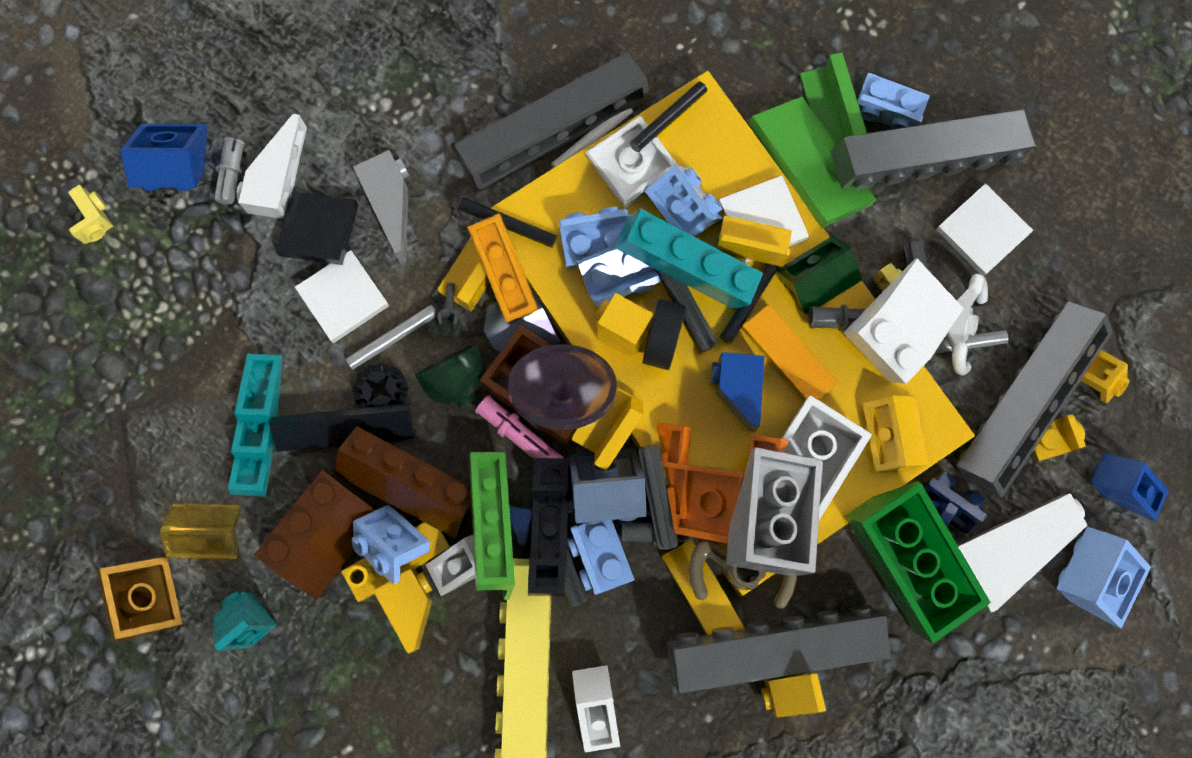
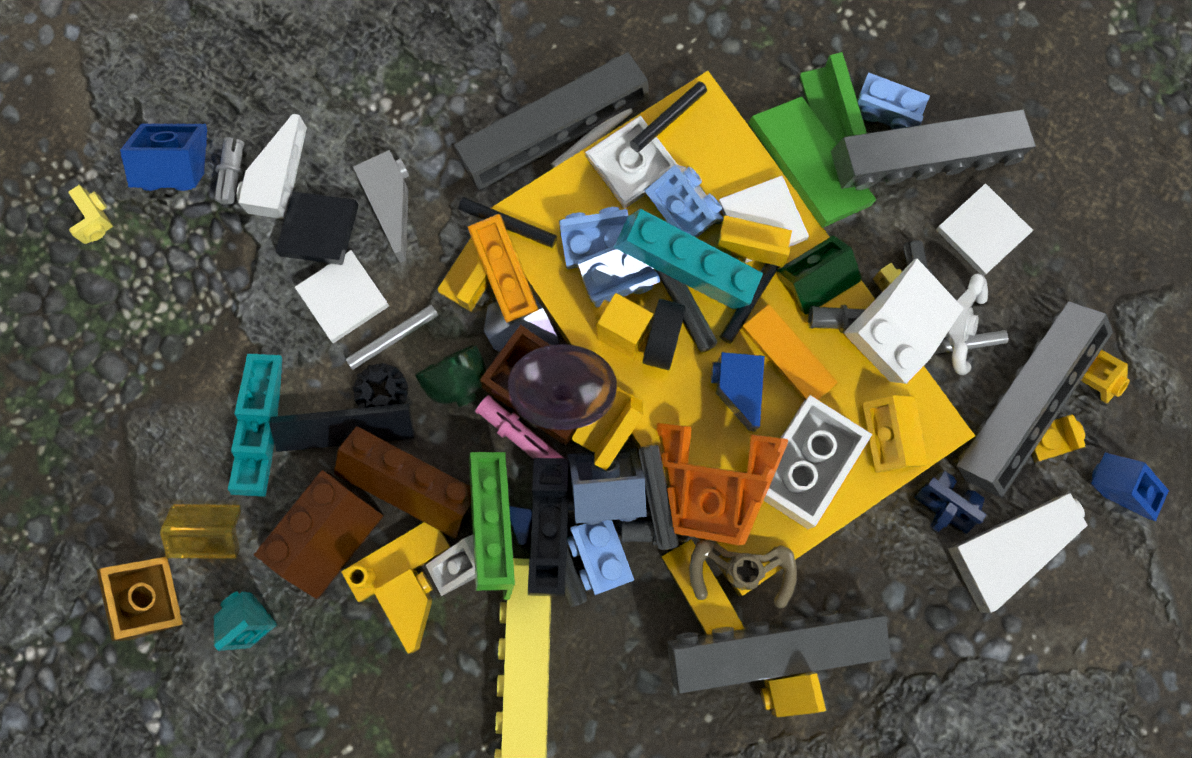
(388, 541): light blue bracket -> none
(448, 312): dark grey hand -> none
(595, 708): white slope -> none
(776, 514): light grey slope -> none
(918, 560): green slope -> none
(1104, 576): light blue slope -> none

